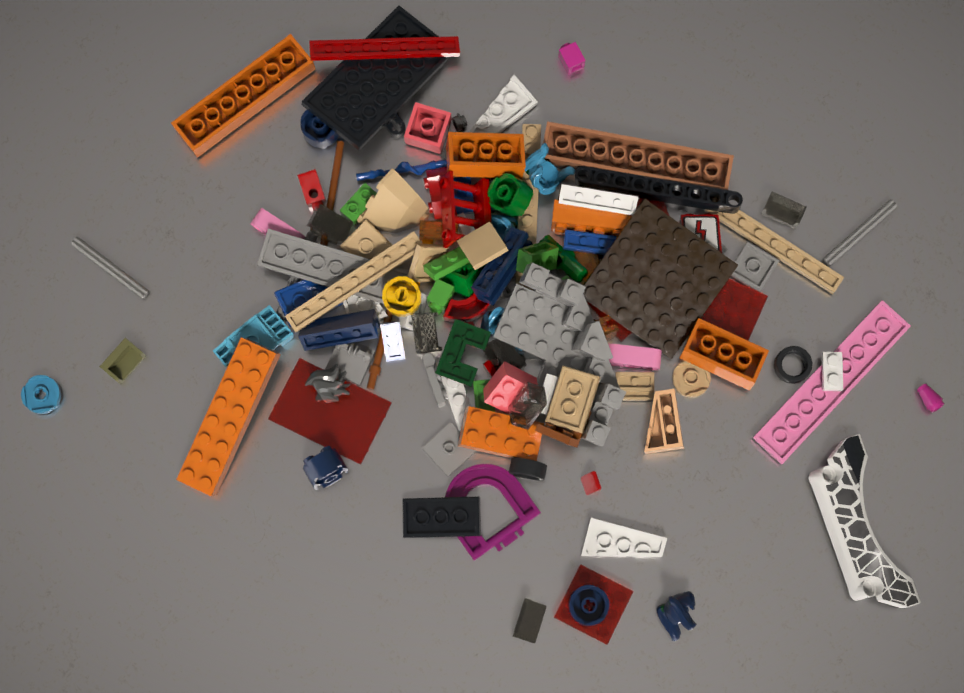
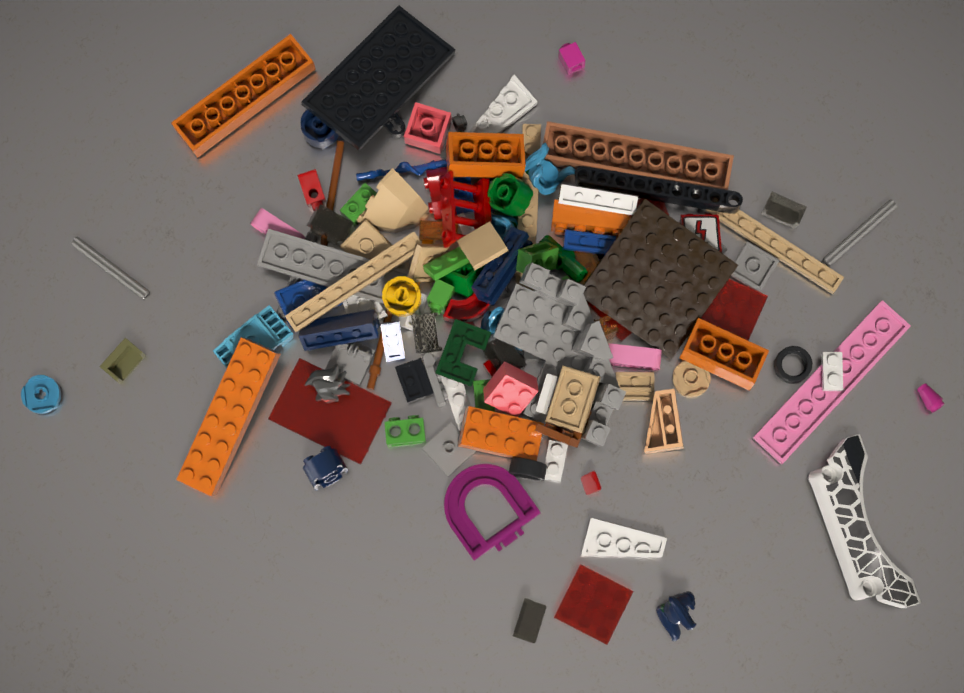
(384, 48): red plate -> none
(405, 436): none -> bright green brick
(414, 380): none -> black plate
(441, 517): black tile -> none
(527, 405): clear smoke panel -> none
(555, 460): none -> white plate
(592, 594): dark blue brick -> none

